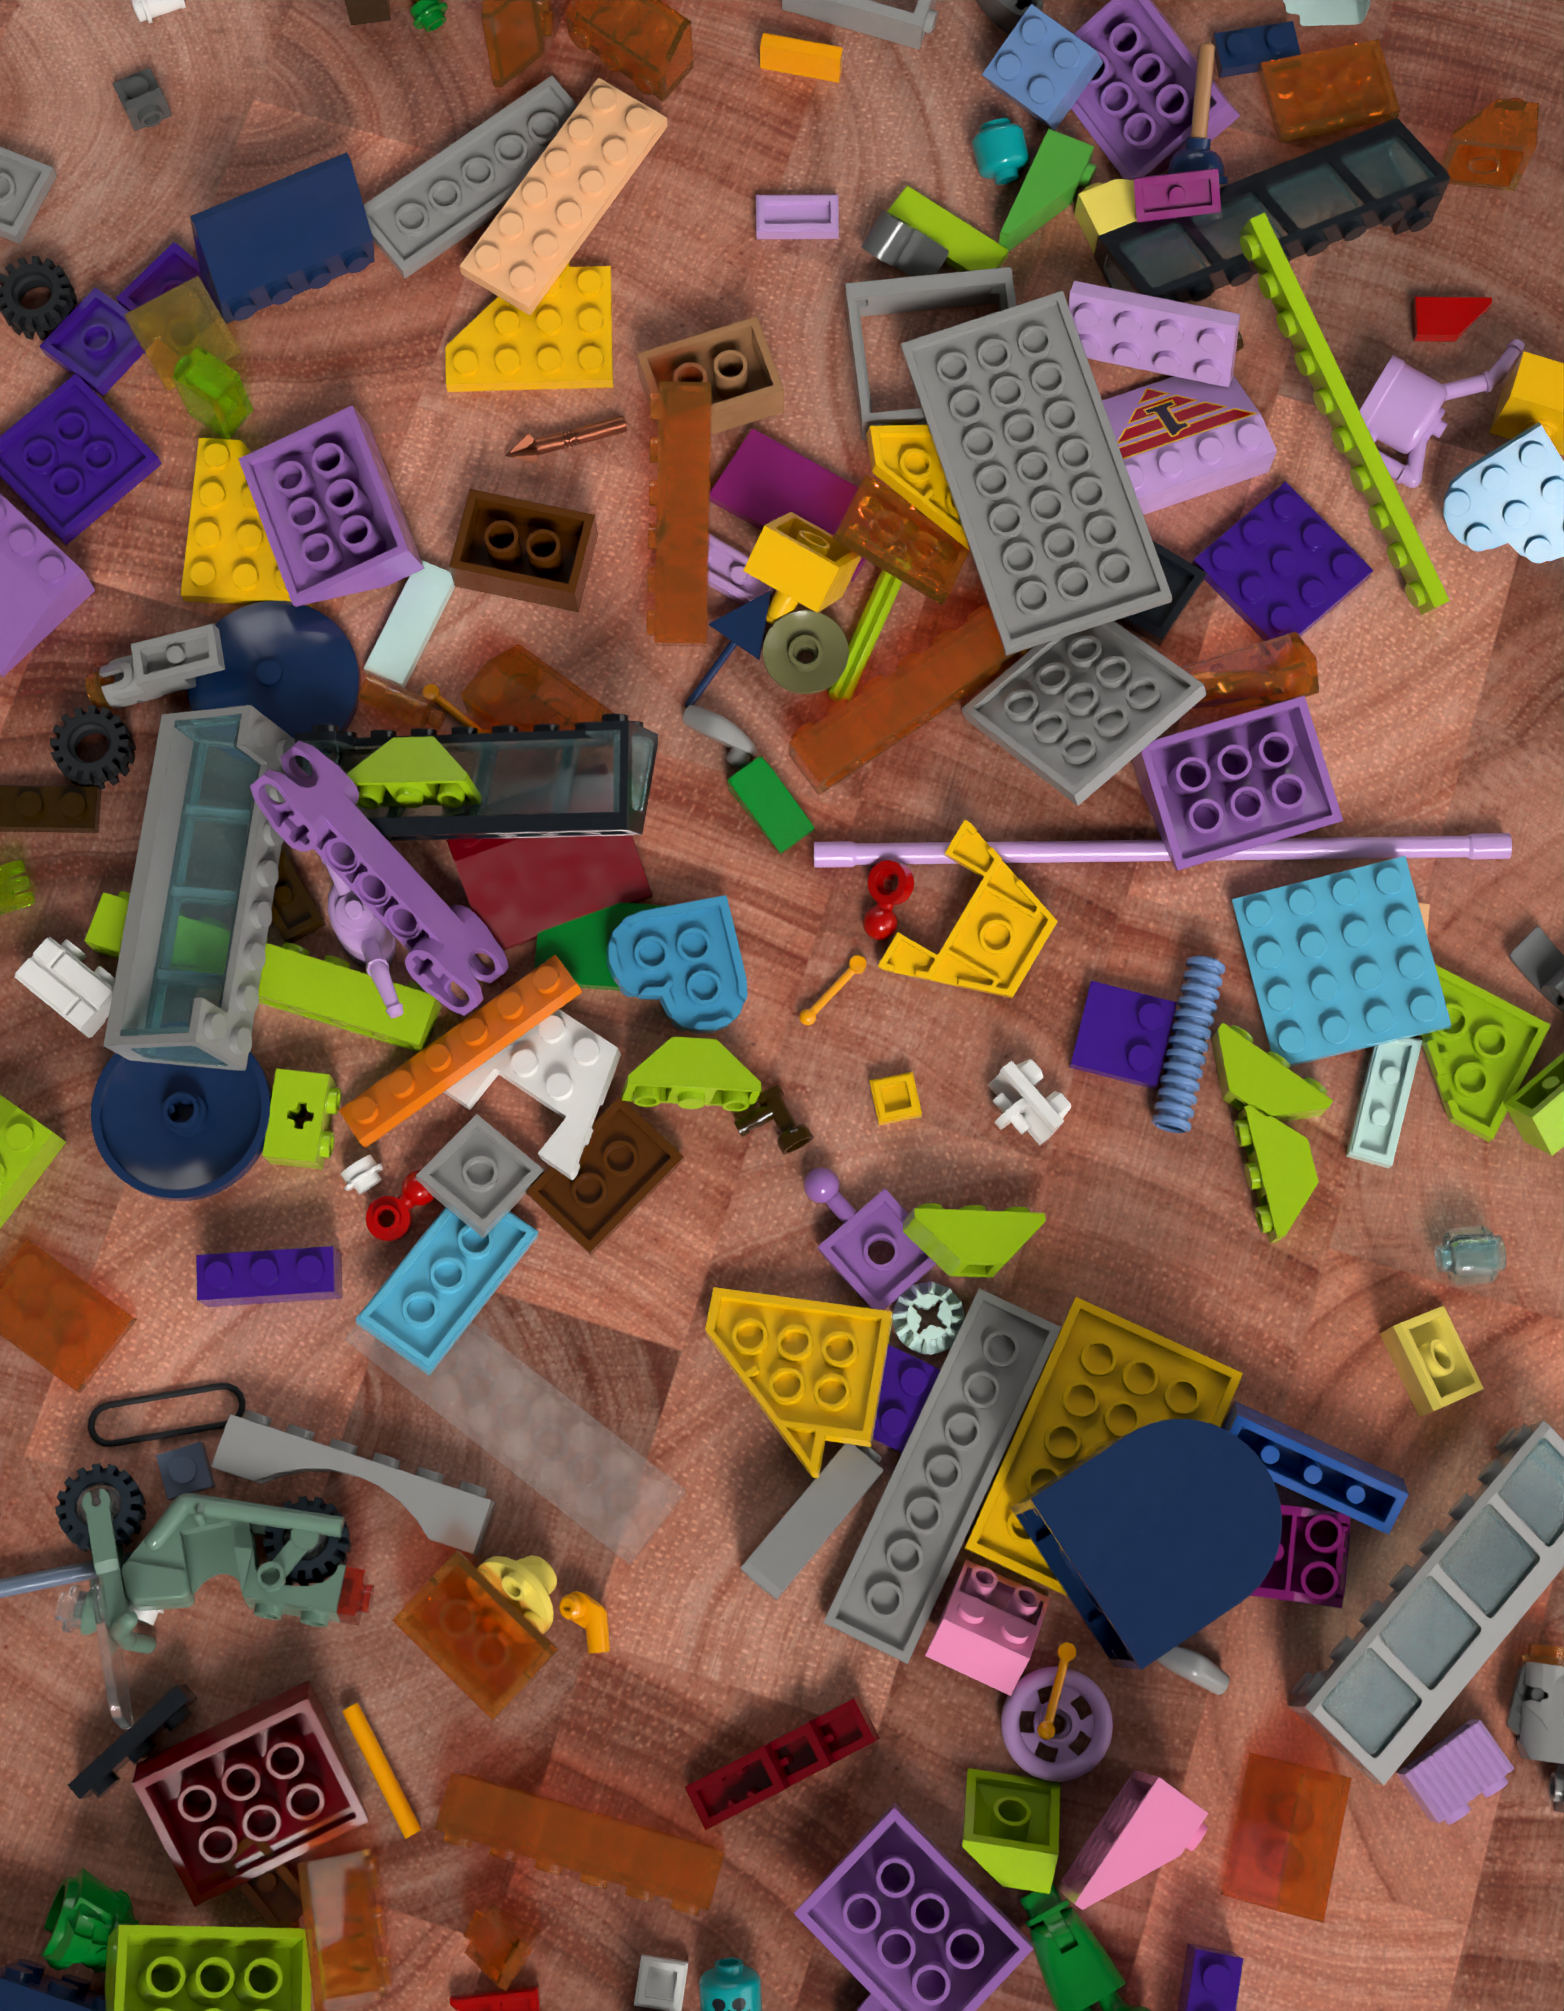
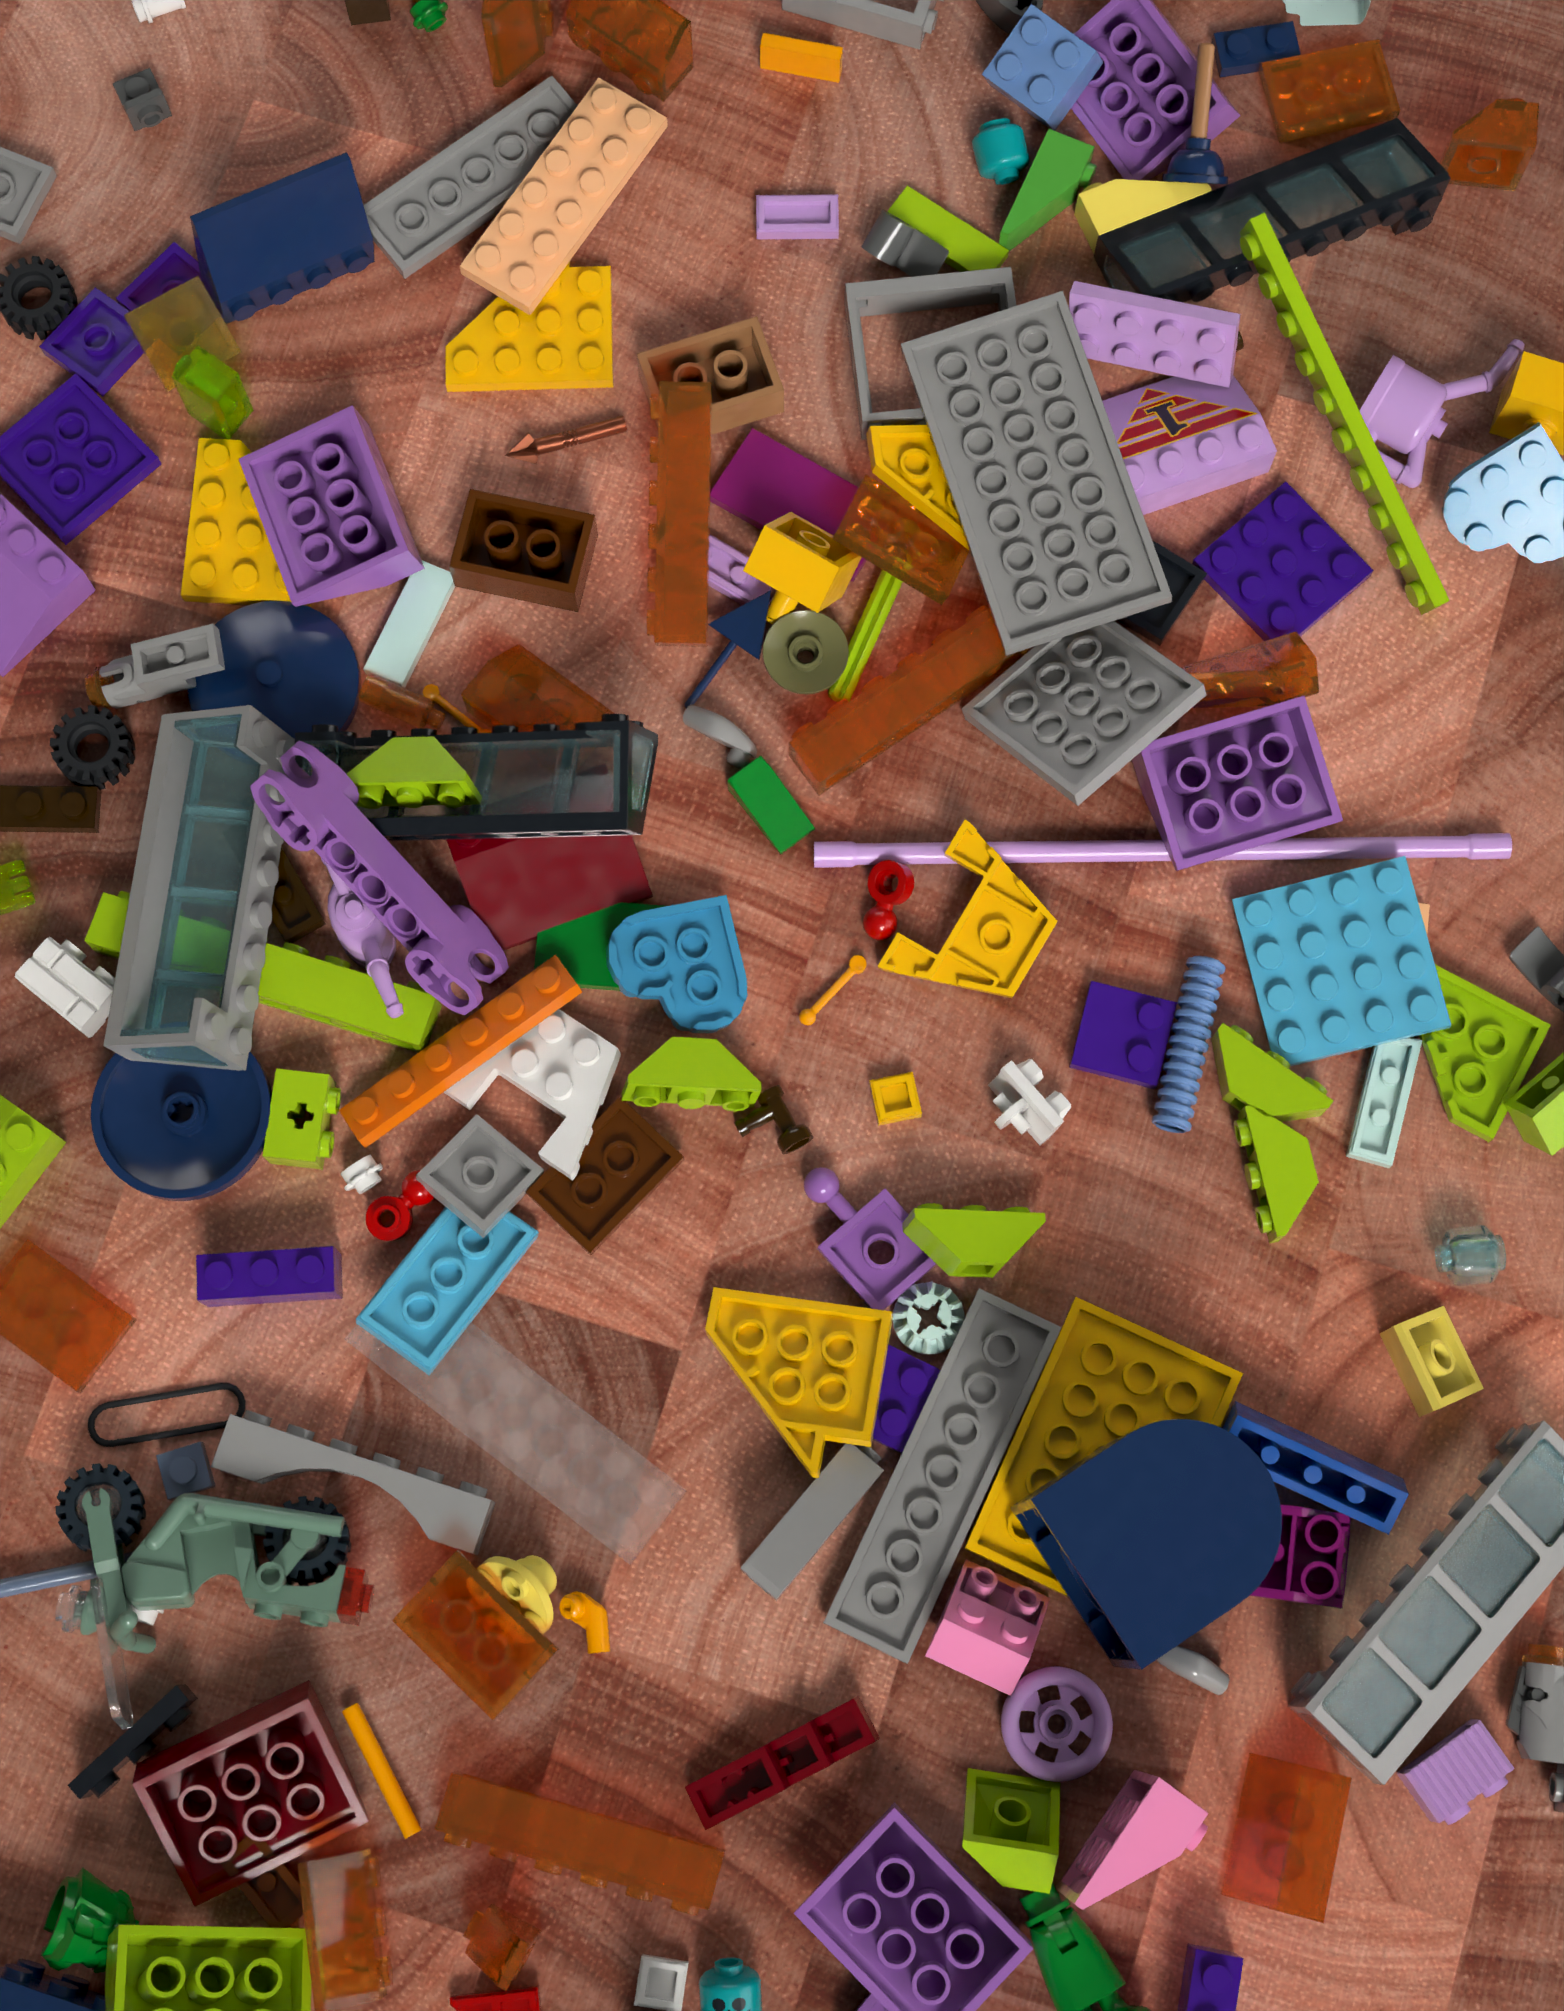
(1066, 1653): light orange hinge -> none
(1177, 194): magenta plate -> none
(1446, 317): red tile -> none

